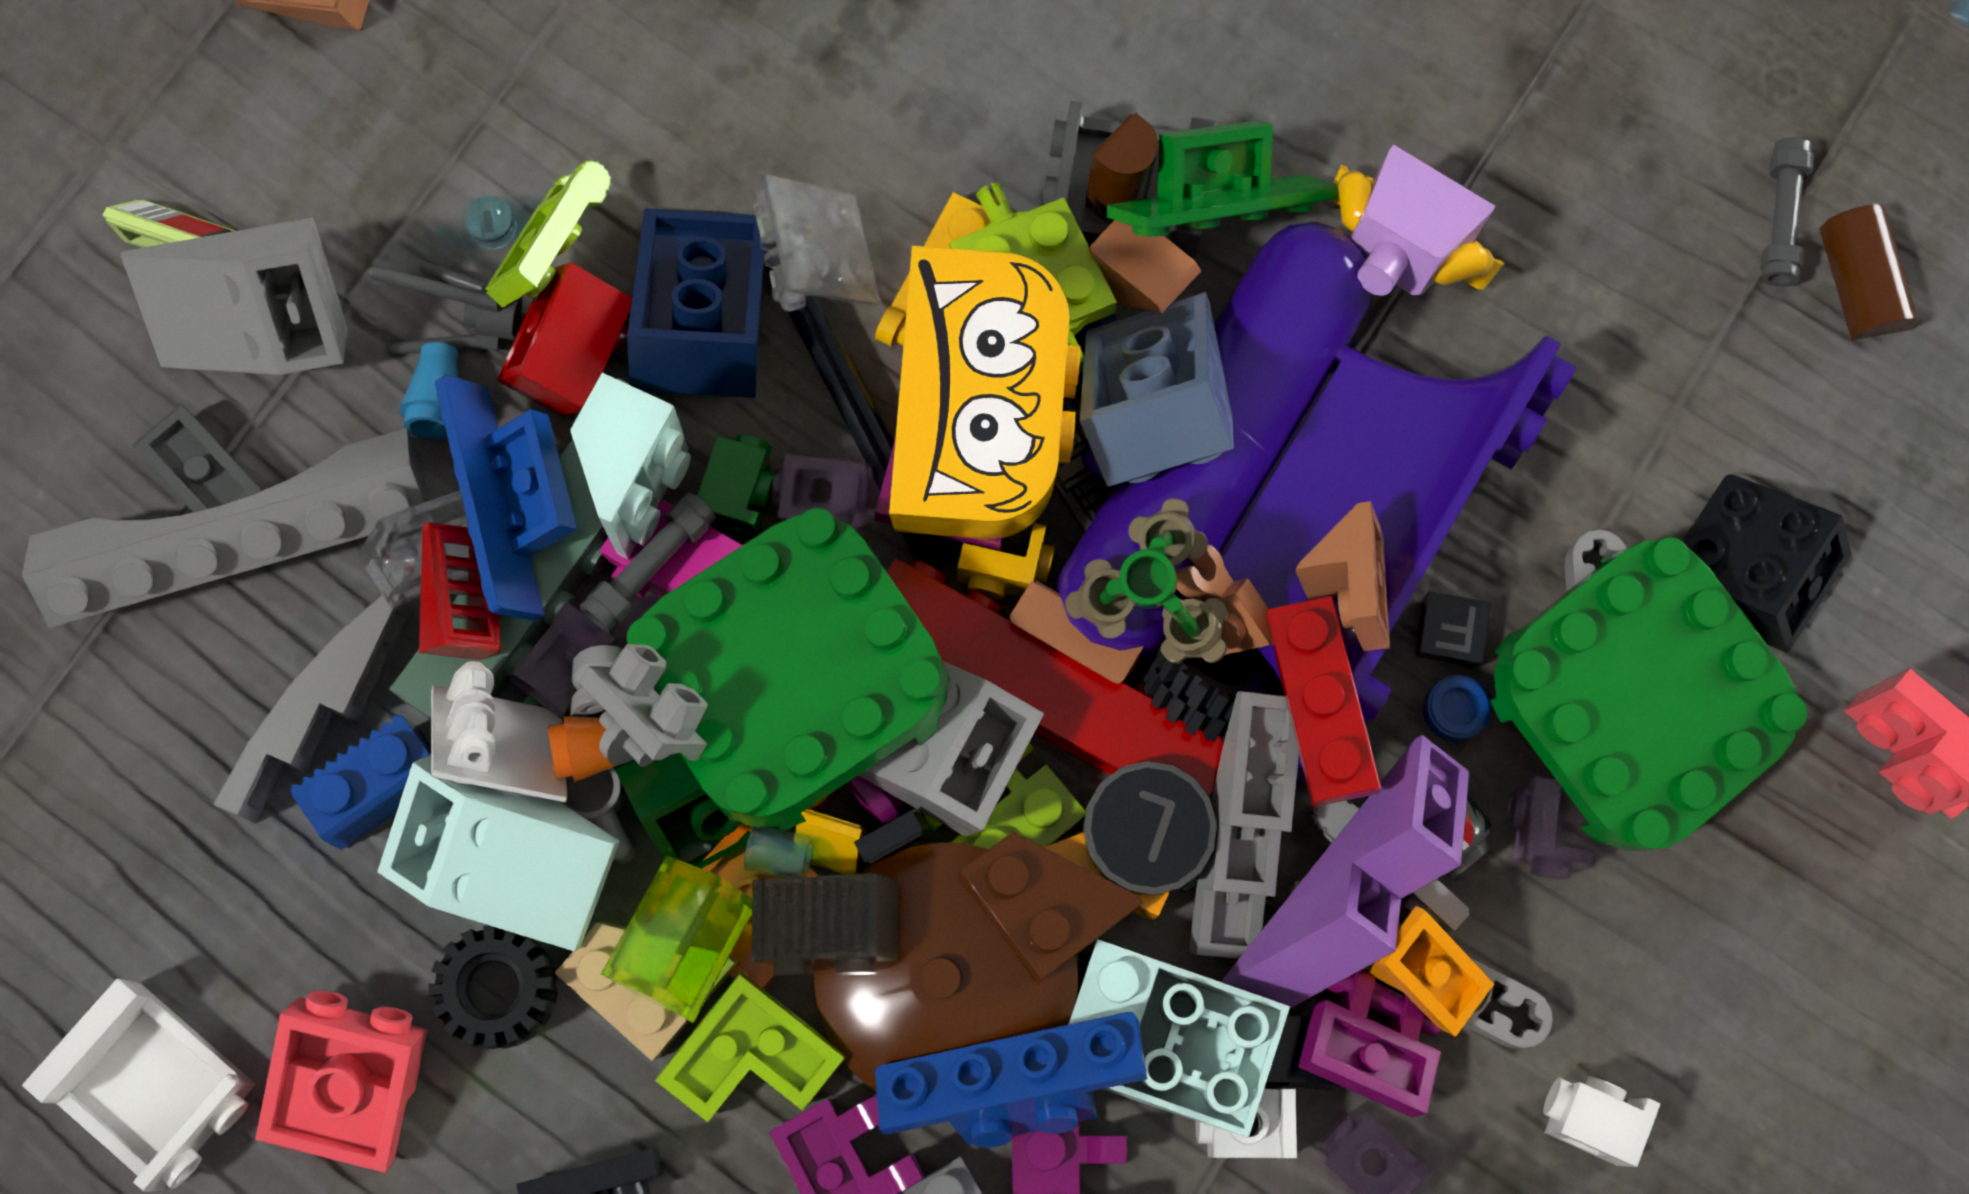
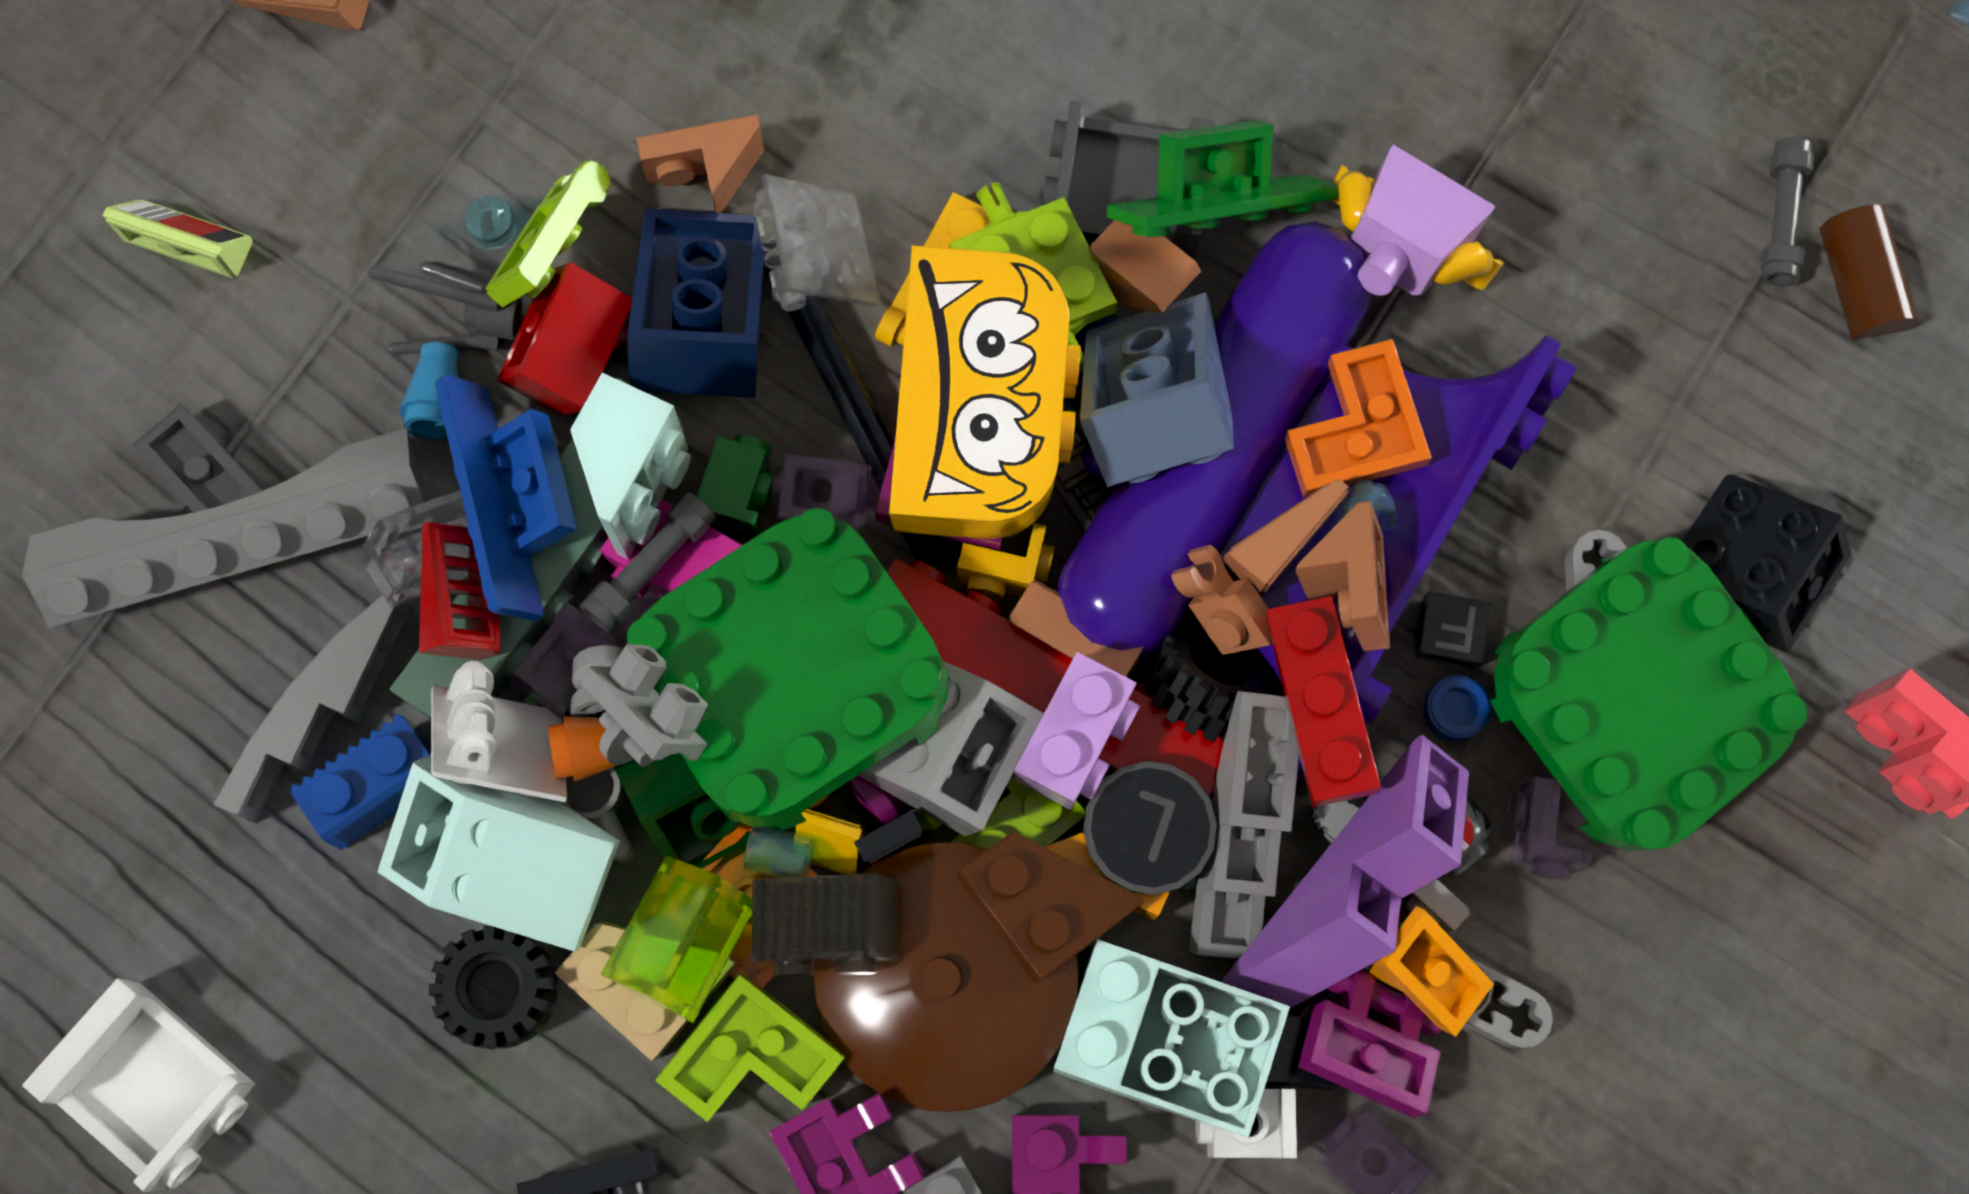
(241, 301): light grey slope -> none
(341, 1080): coral plate -> none
(718, 149): none -> nougat slope
(1013, 1082): blue bracket -> none
(1073, 731): none -> lavender brick
(1122, 166): reddish brown brick -> none
(1149, 582): dark tan plant -> none
(1273, 547): none -> nougat slope
(1378, 428): none -> orange plate
(1380, 498): none -> clear light blue hinge
(1599, 1121): white brick -> none

